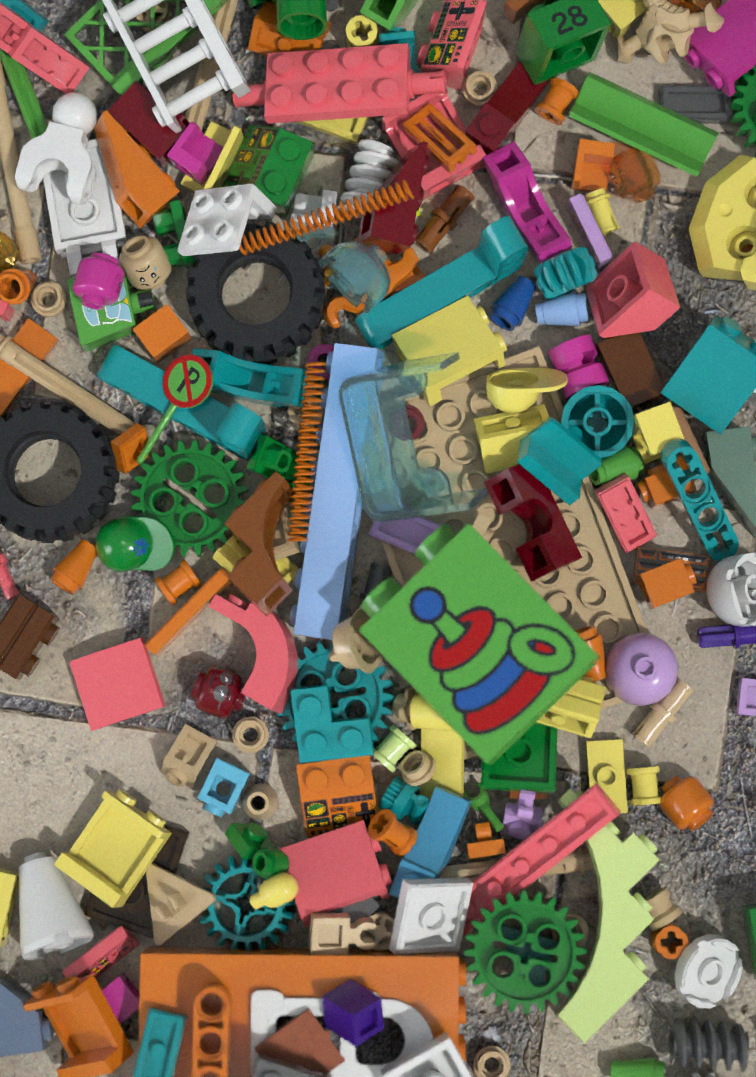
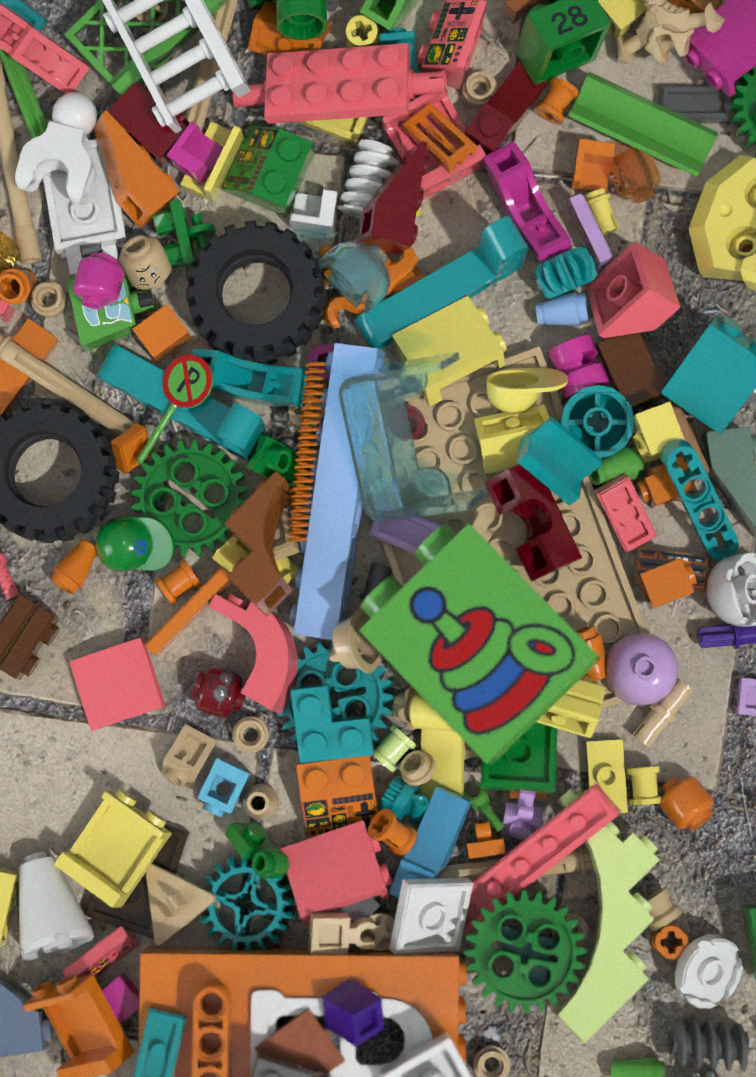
(220, 217): white bracket -> none
(275, 891): light yellow cylinder -> none
(386, 199): orange piece -> none
(444, 218): dark orange pin -> none
(512, 305): blue cone -> none

